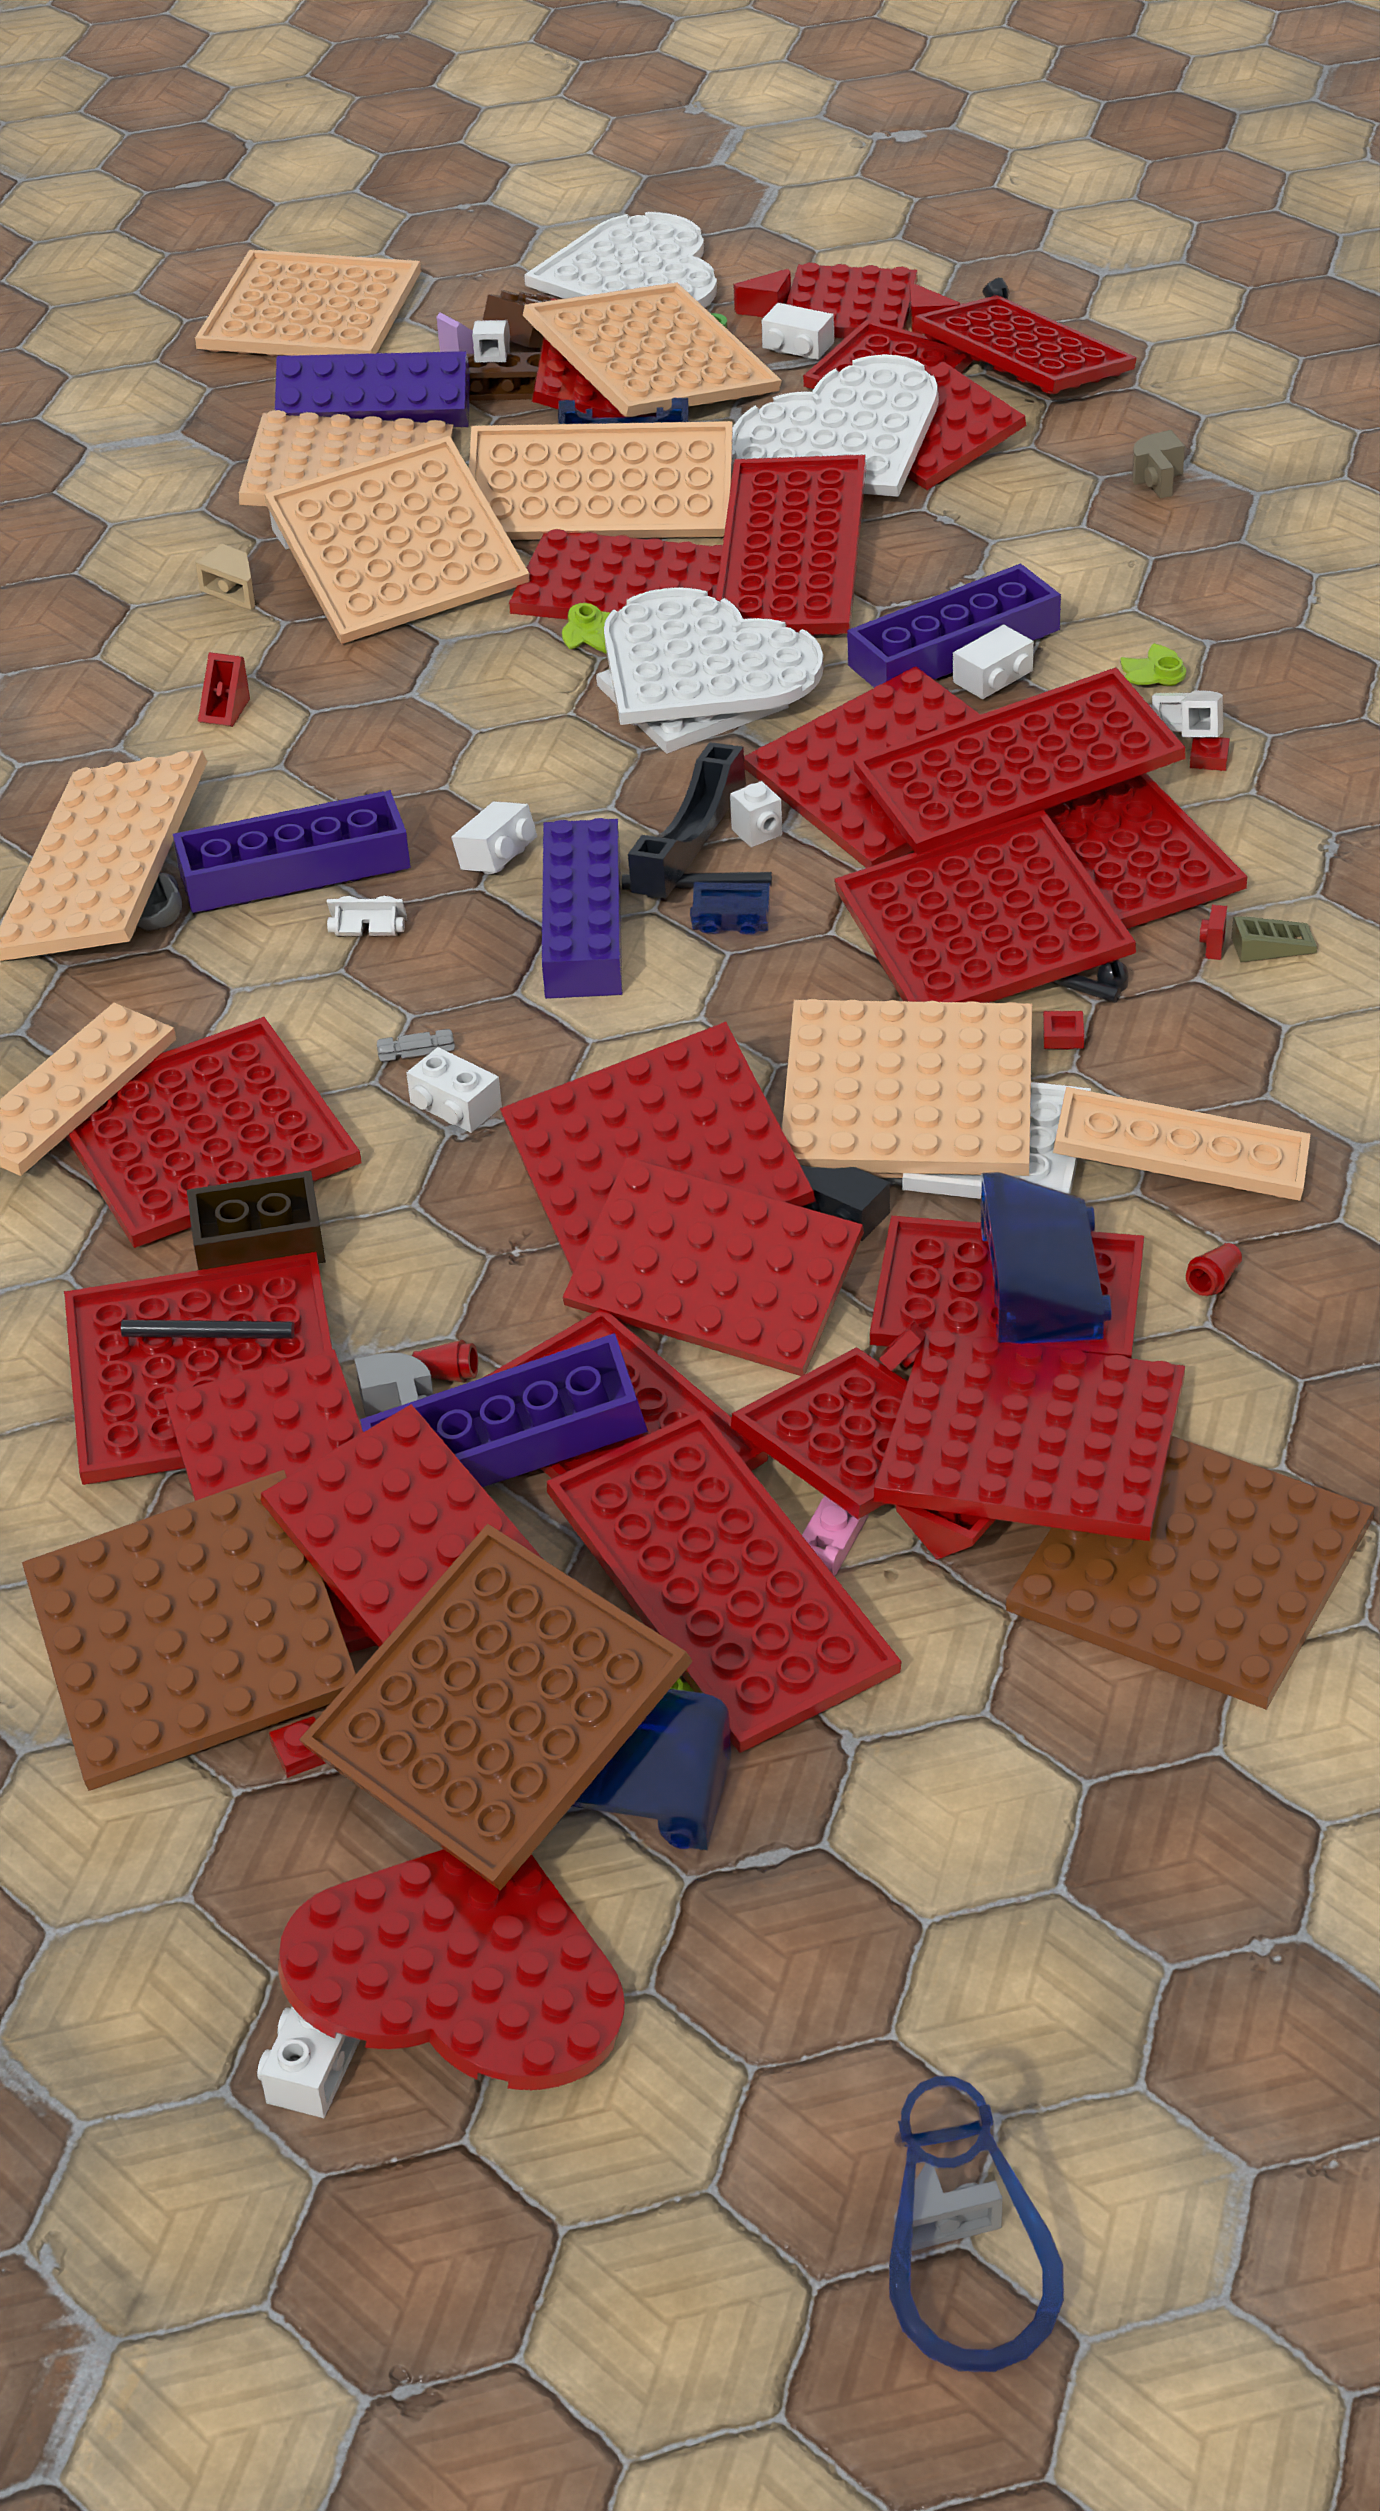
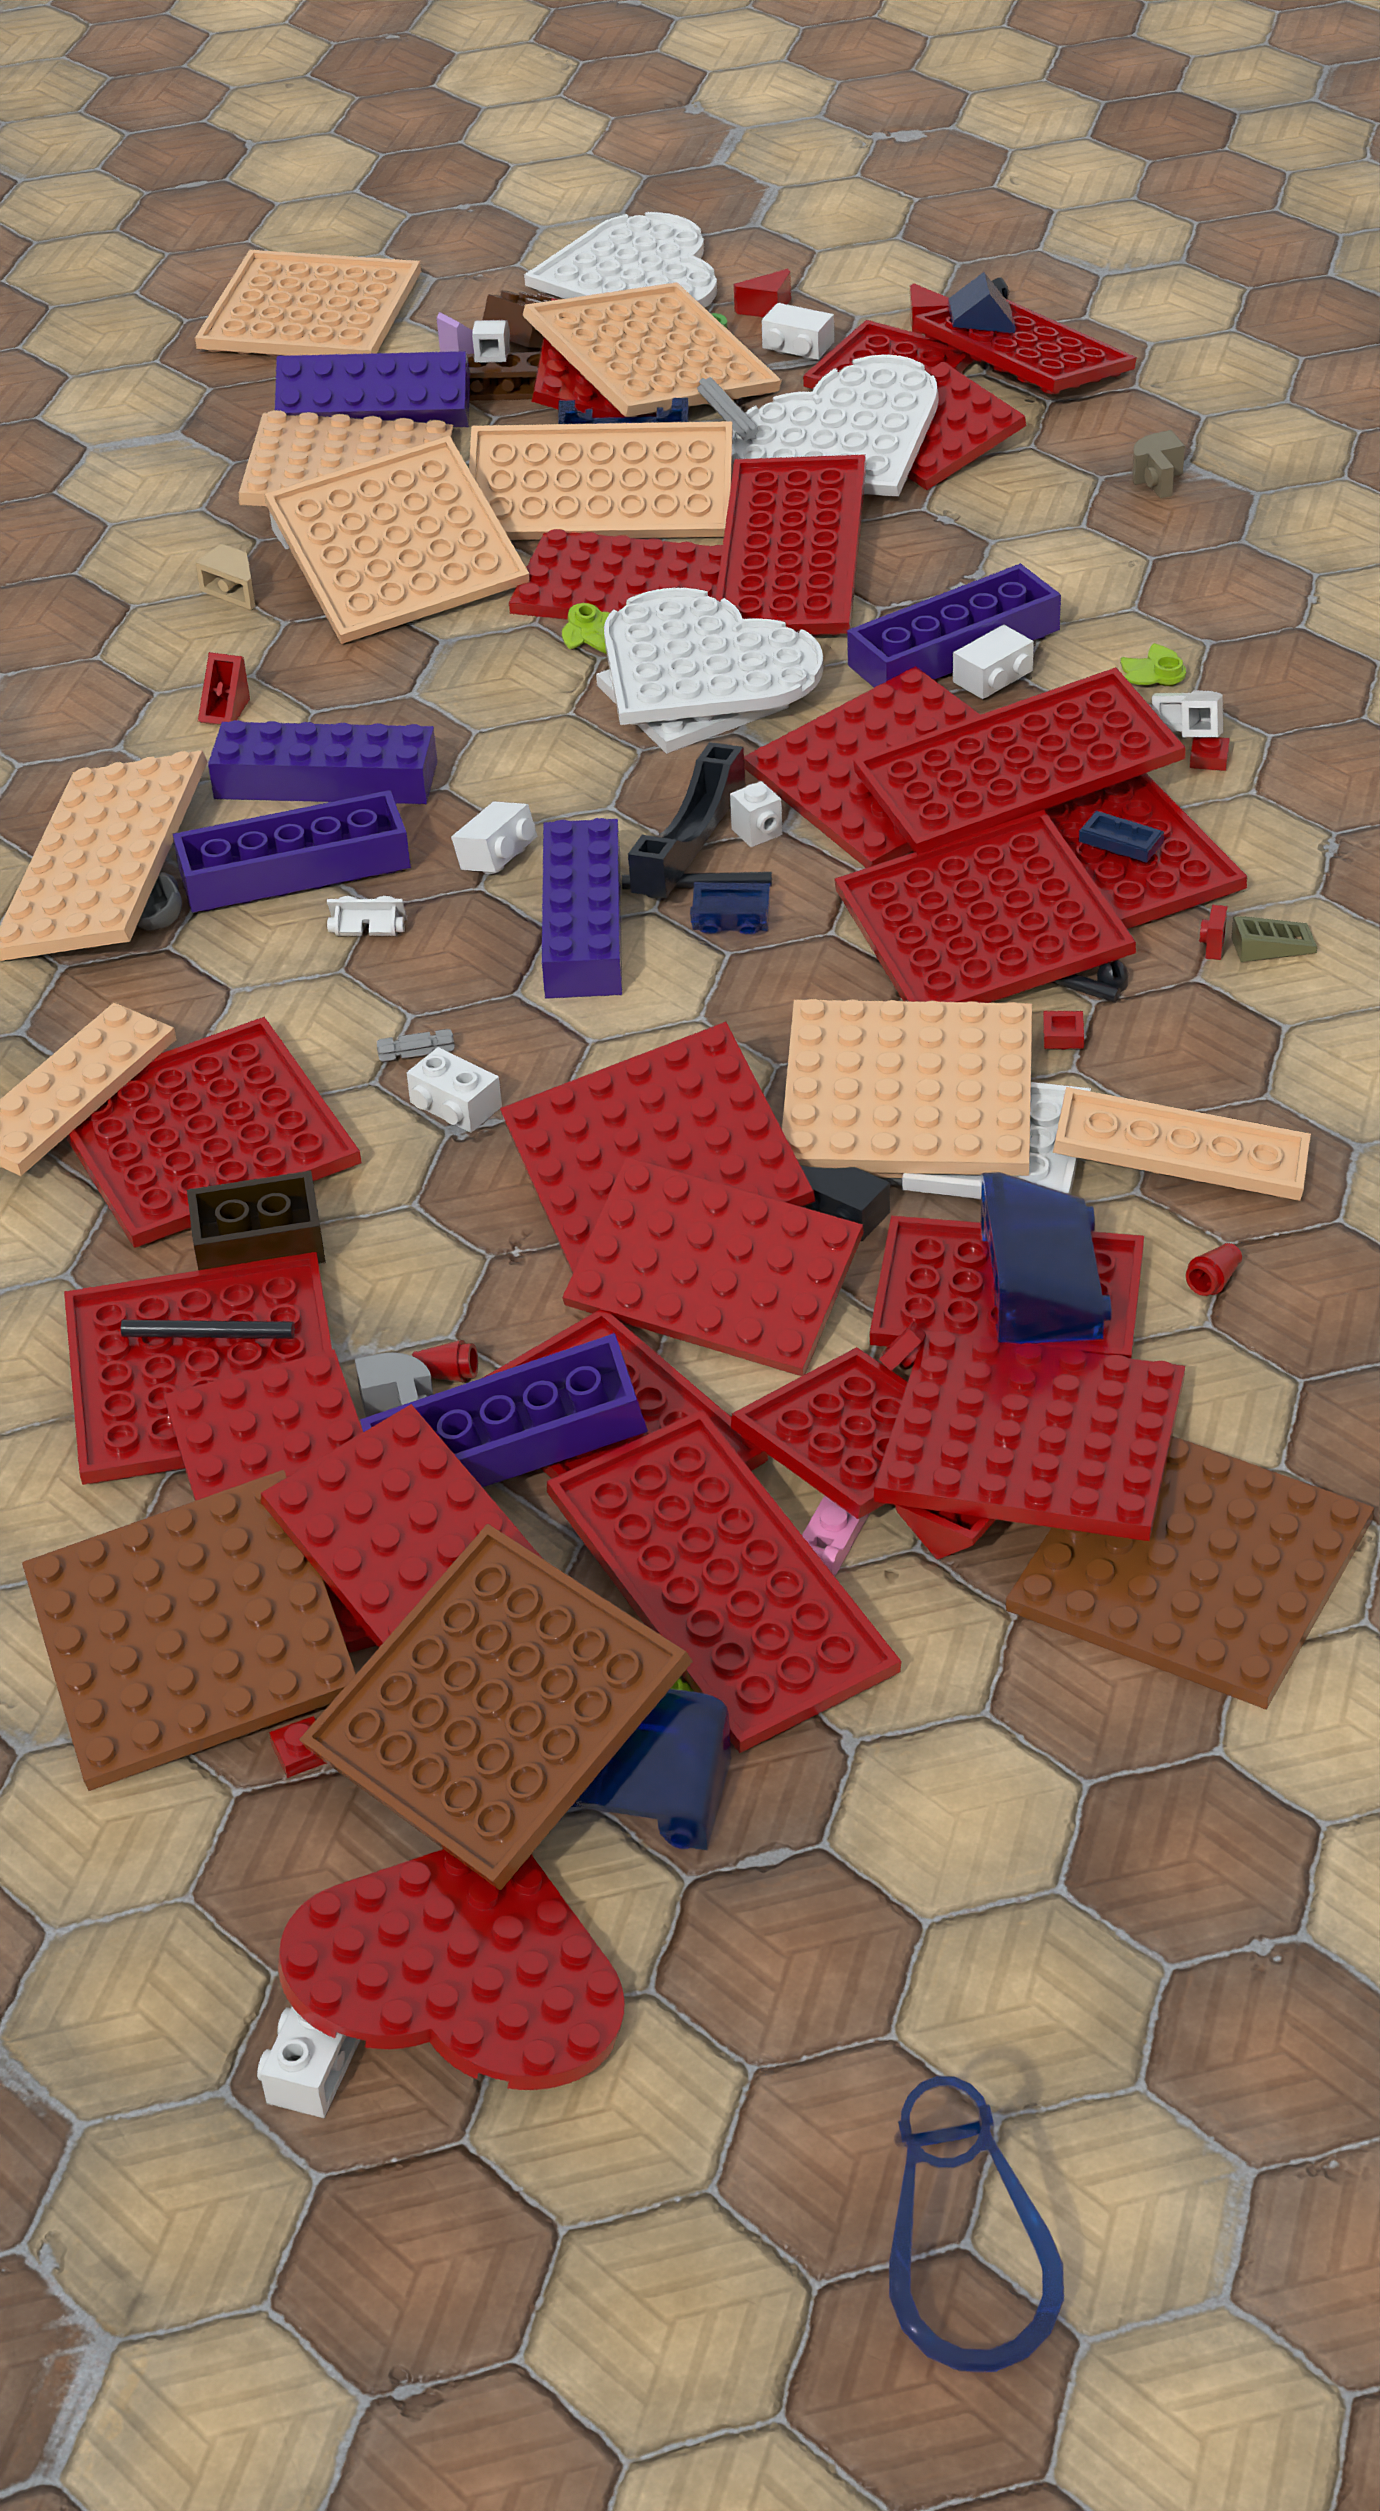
(322, 761): none -> dark purple brick
(727, 408): none -> light grey axle
(854, 294): red plate -> none
(953, 2214): light grey slope -> none
(981, 307): none -> dark blue slope
(1121, 836): none -> dark blue plate

